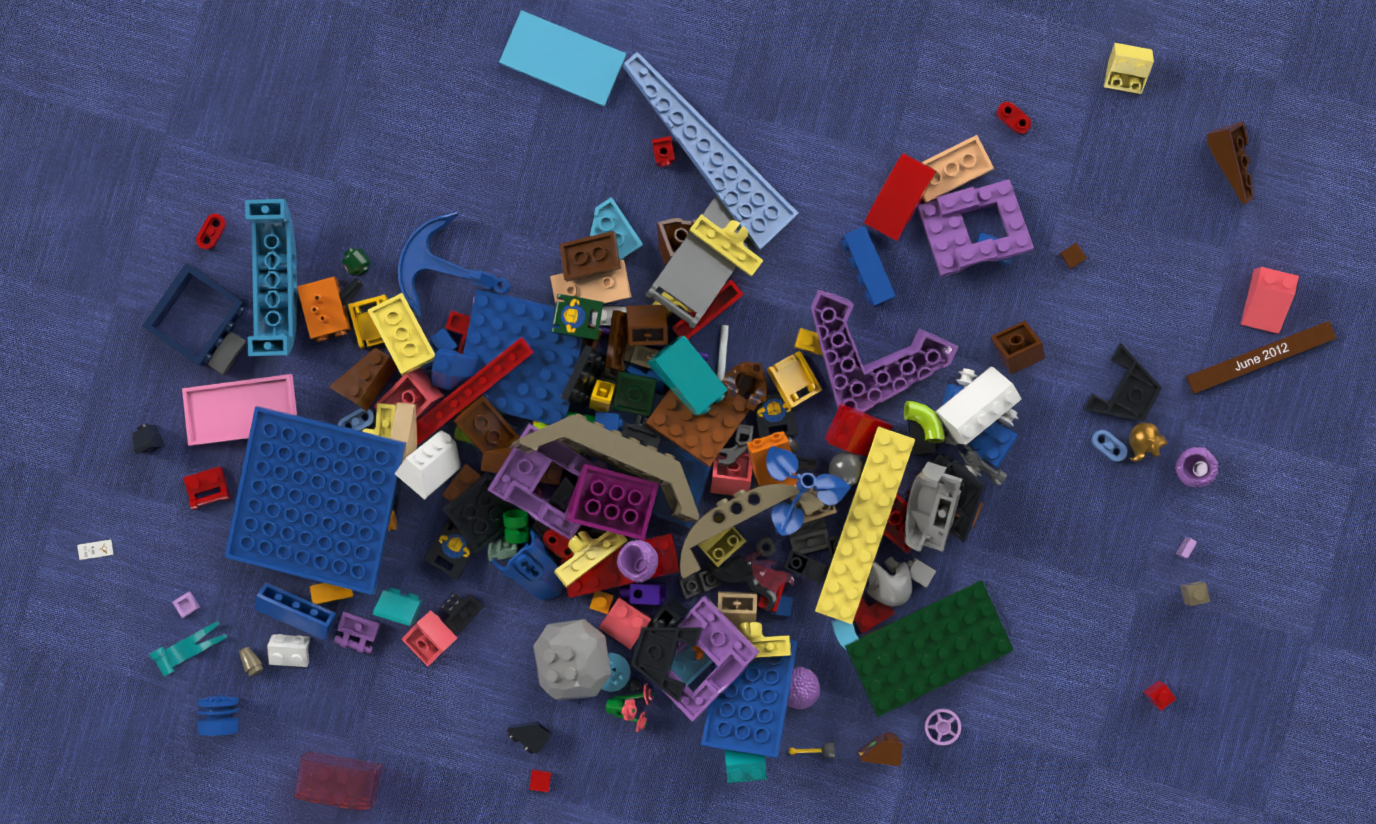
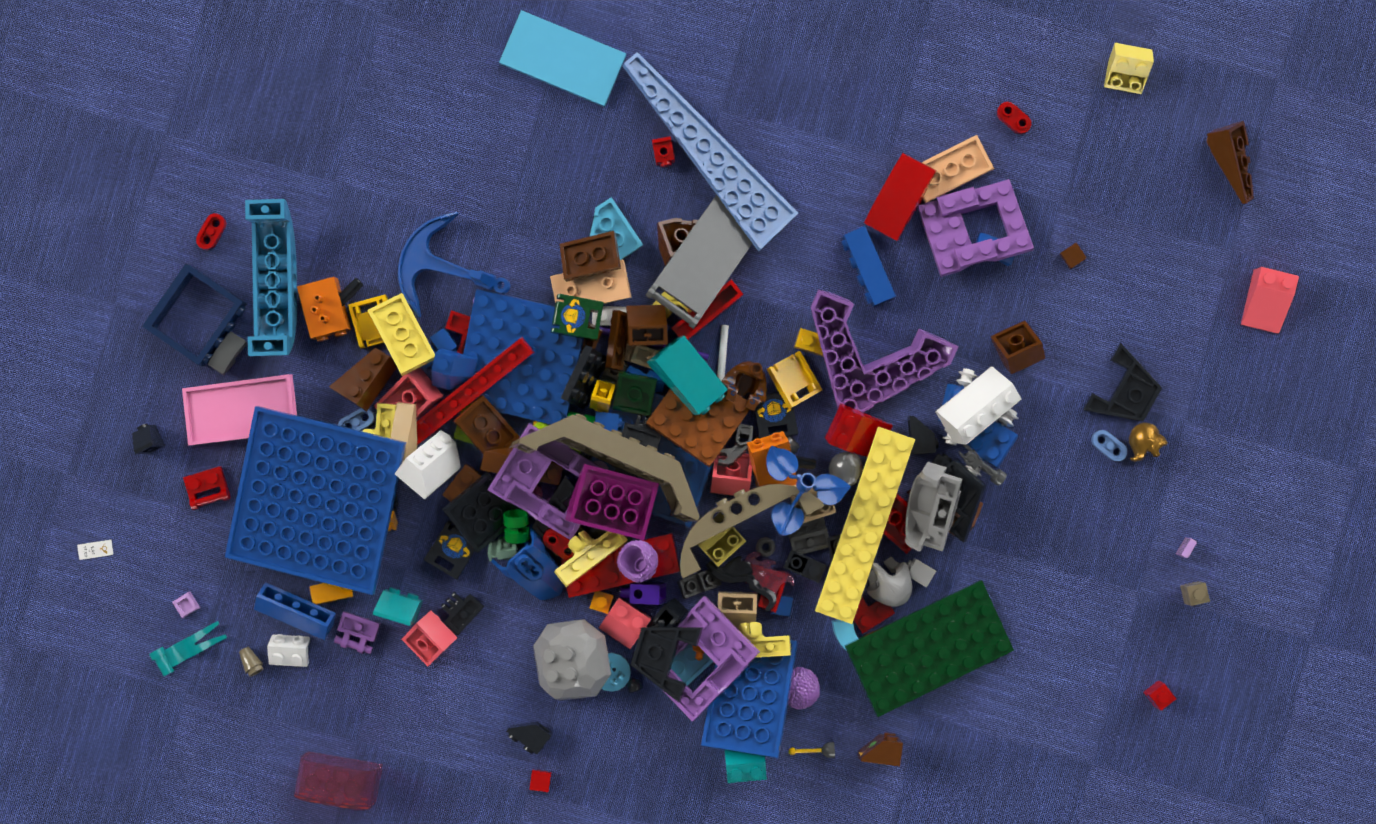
(217, 715): blue wheel -> none
(356, 262): dark green head -> none
(627, 709): plant -> none
(727, 243): light yellow plate -> none
(927, 419): lime cylinder -> none
(942, 726): lavender wheel -> none
(1197, 467): medium lavender hair -> none
(1260, 357): reddish brown tile -> none

